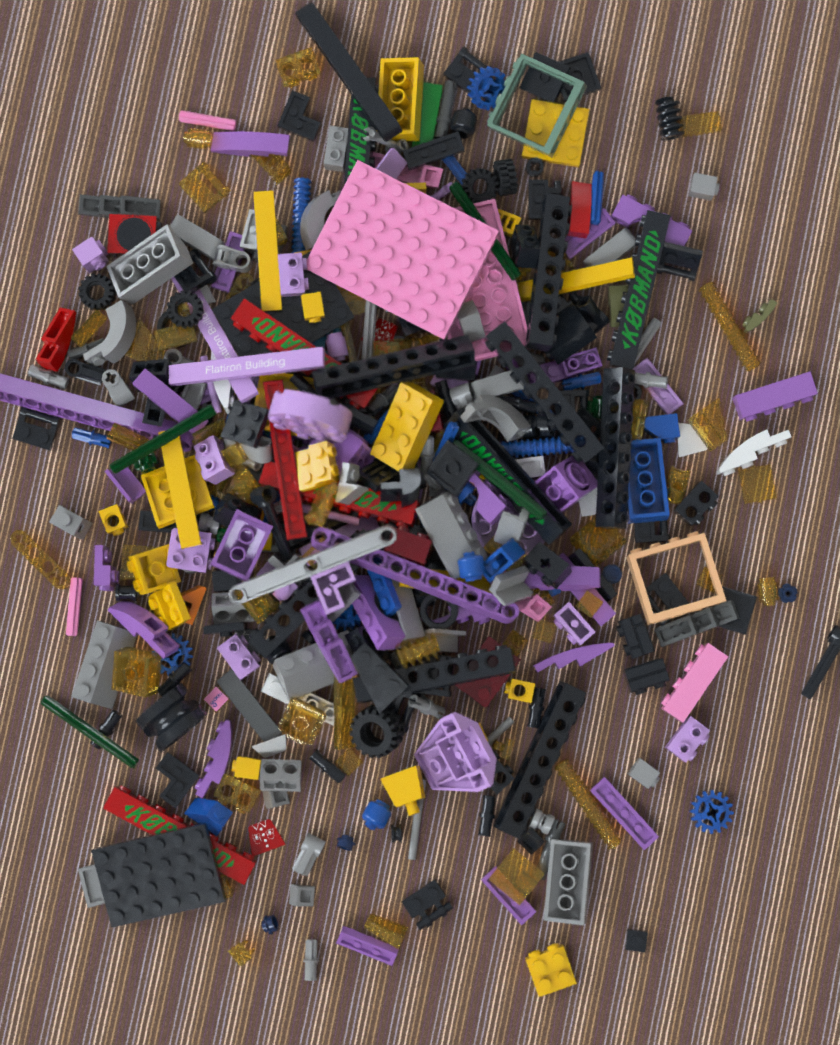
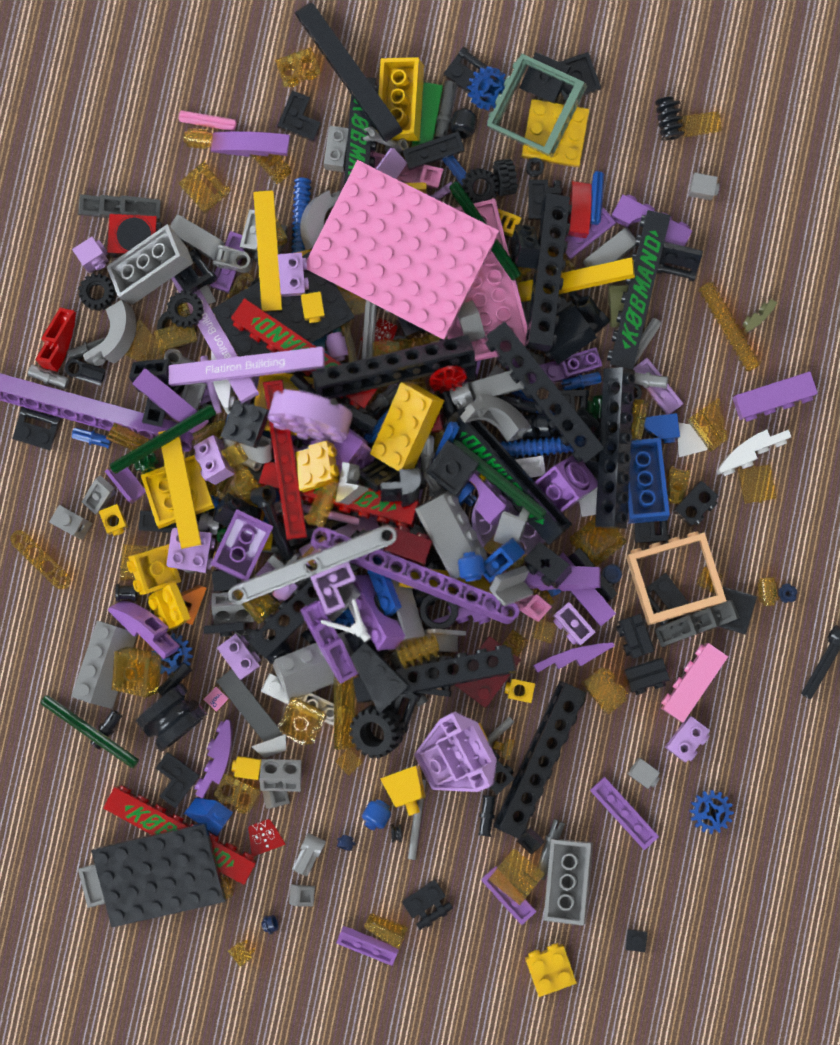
(74, 606): bright pink axle -> none
(88, 328): clear yellow slope -> none
(98, 495): none -> light grey slope
(104, 574): medium lavender plate -> none
(119, 389): light grey piece -> none
(311, 960): light grey axle -> none
(327, 766): black axle -> none
(357, 628): none -> white plant
(426, 706): light grey pin -> none
(447, 380): none -> red wheel
(536, 708): black pin -> none
(537, 820): light grey wheel -> none
(588, 804): clear yellow piece -> none
(589, 604): clear yellow tile -> none
(605, 690): none -> clear yellow brick

